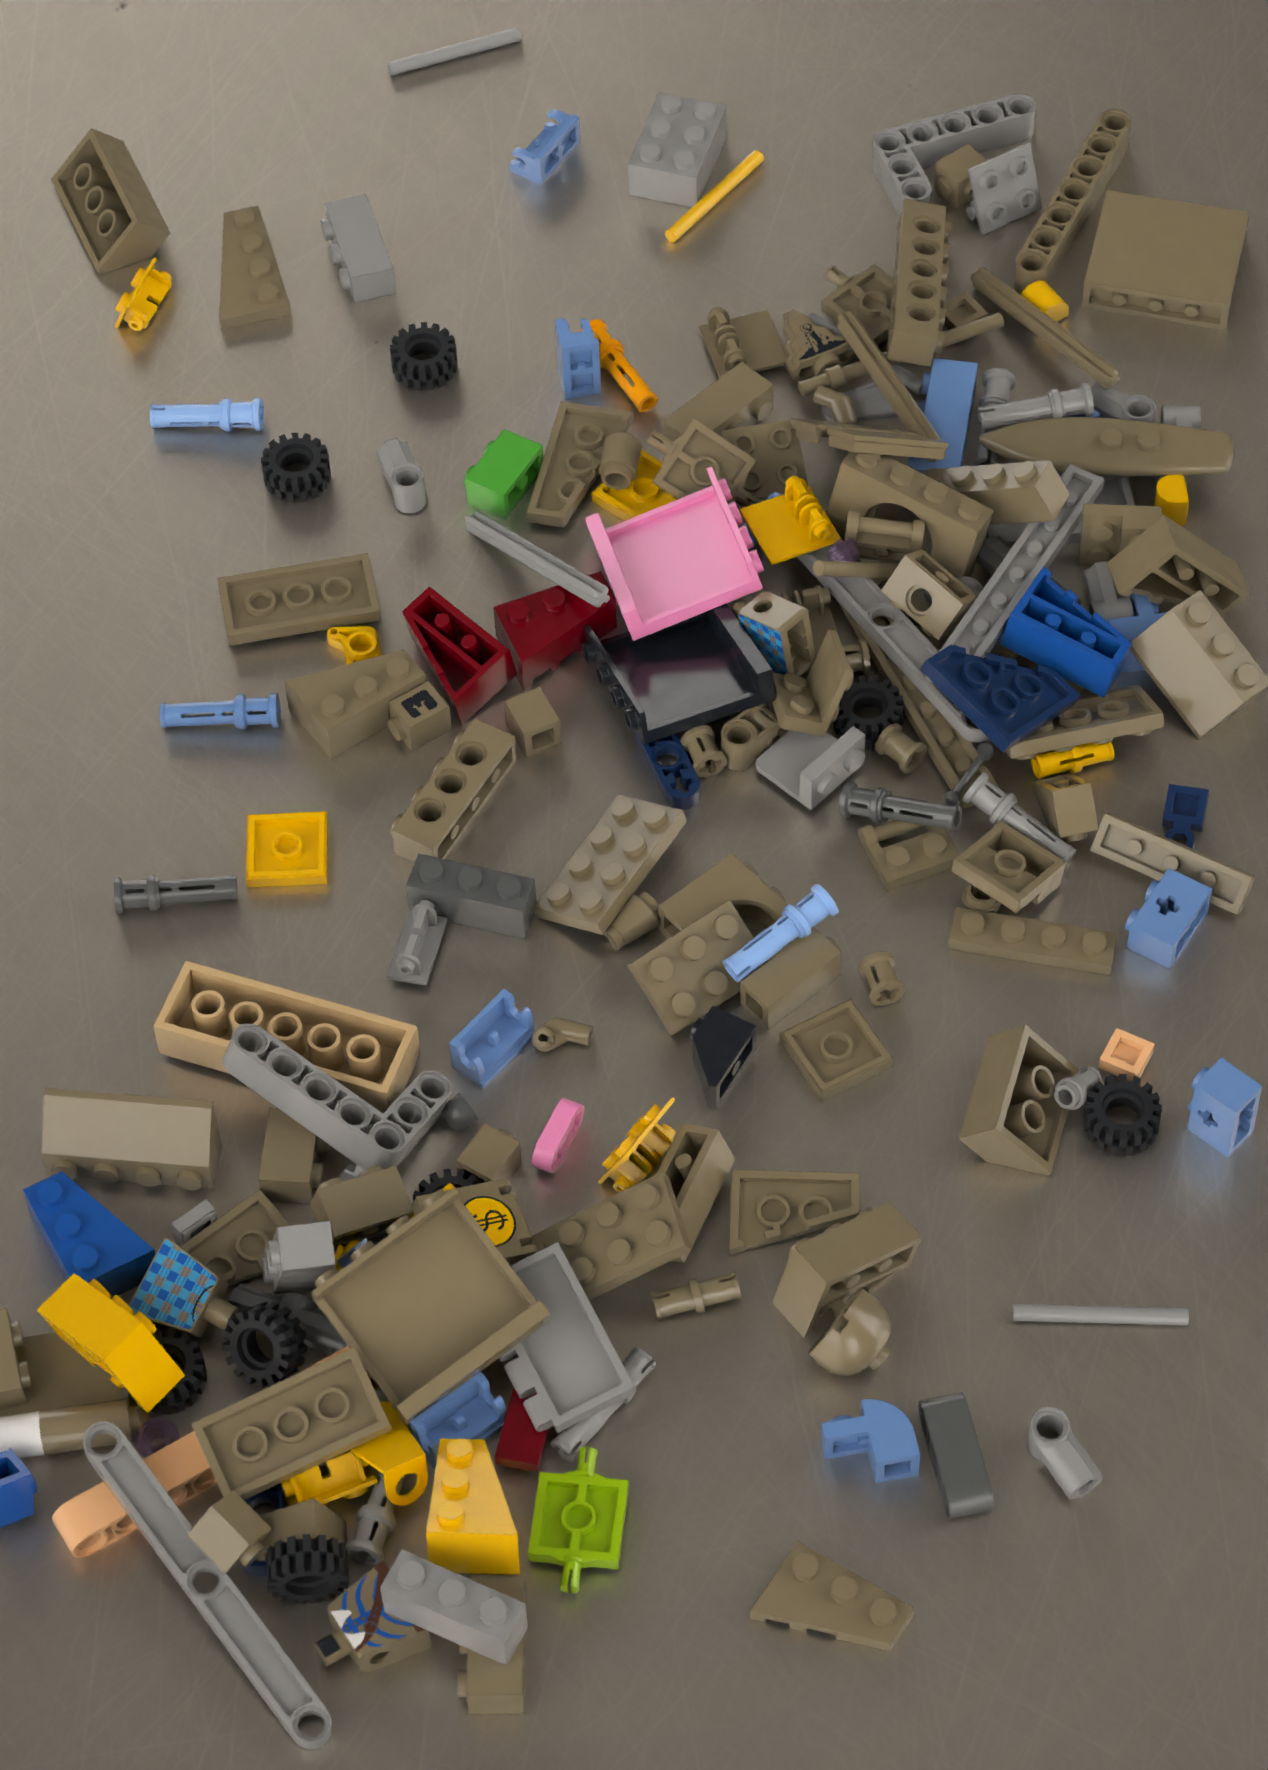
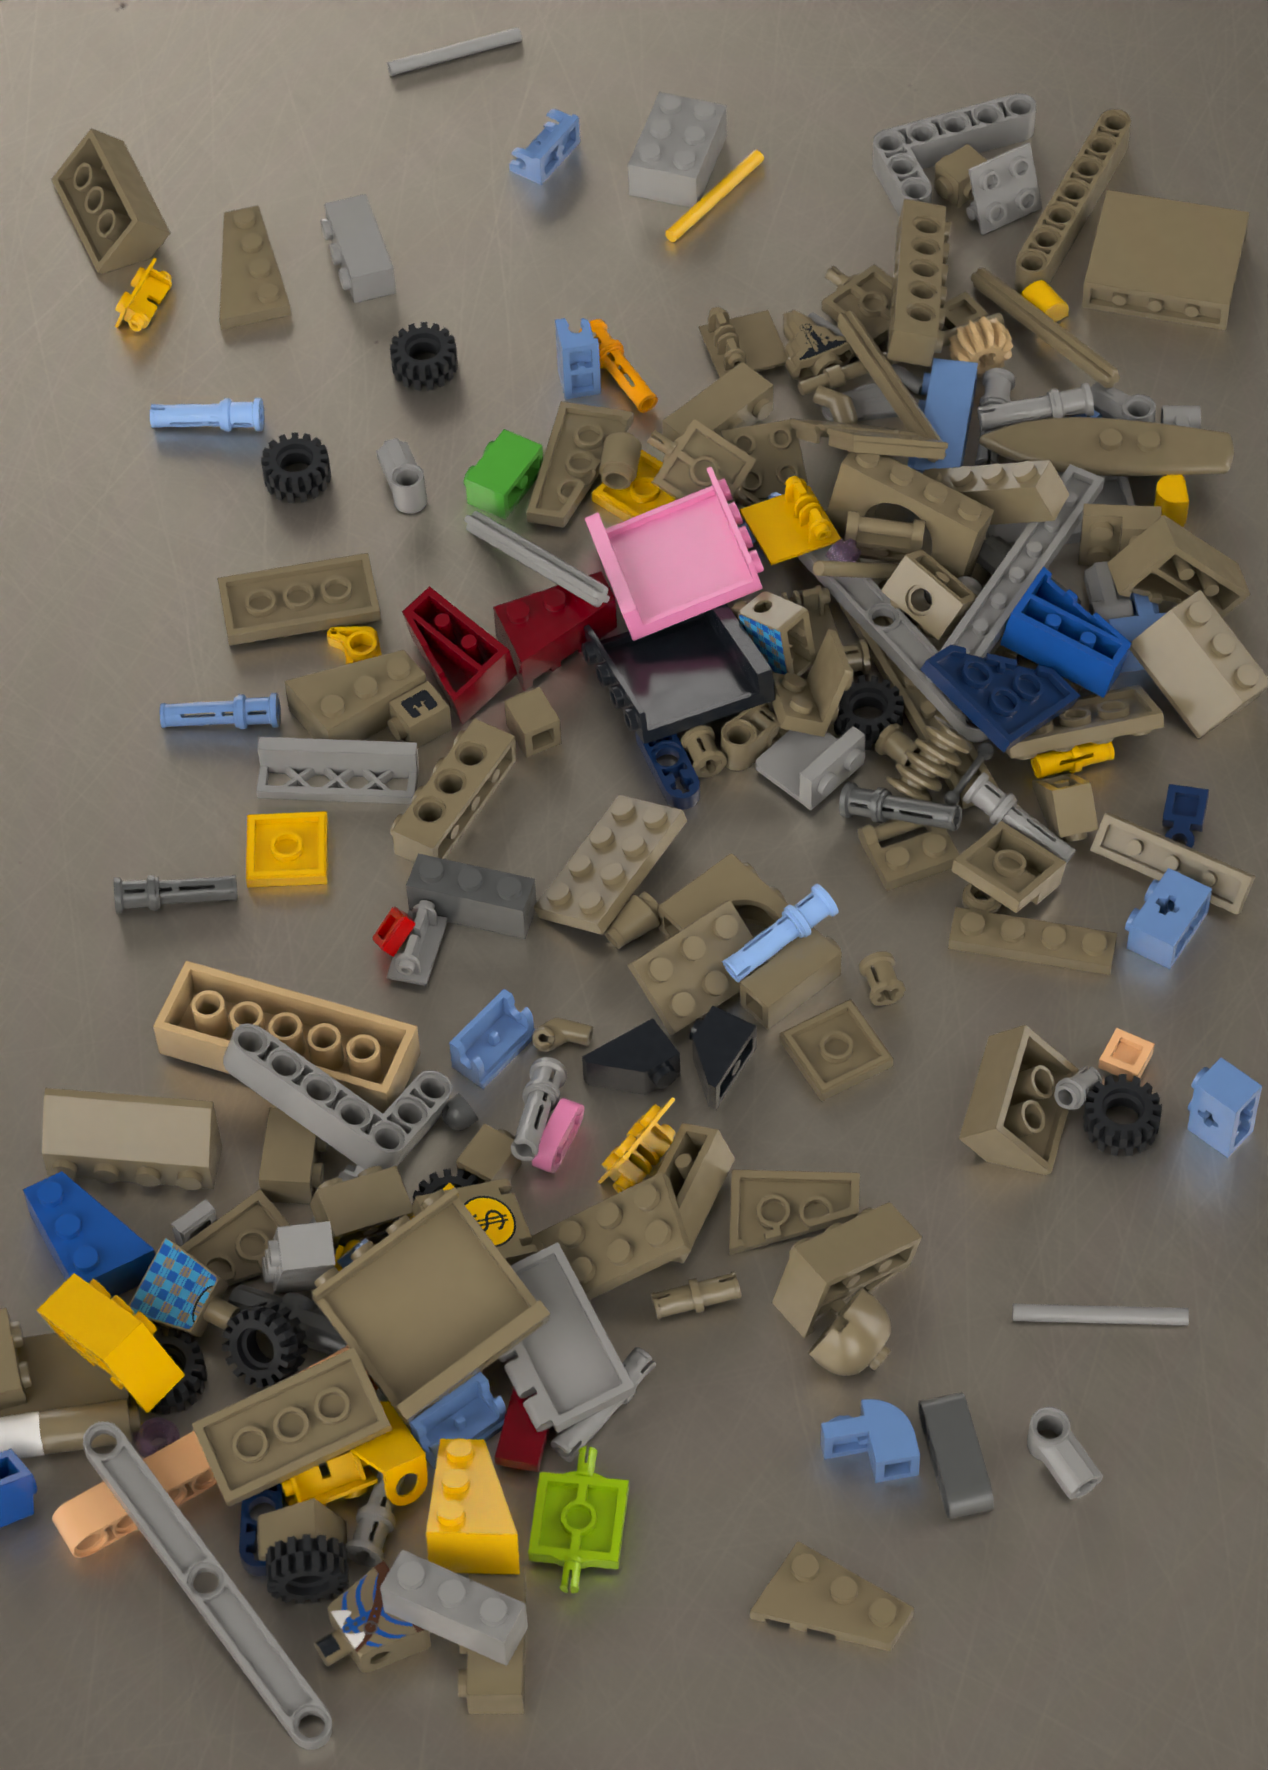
(230, 1533): dark tan brick -> none
(339, 763): none -> light grey fence
(393, 931): none -> red tile
(540, 1098): none -> light grey pin
(634, 1061): none -> black slope
(930, 762): none -> dark tan piece
(982, 343): none -> tan gear

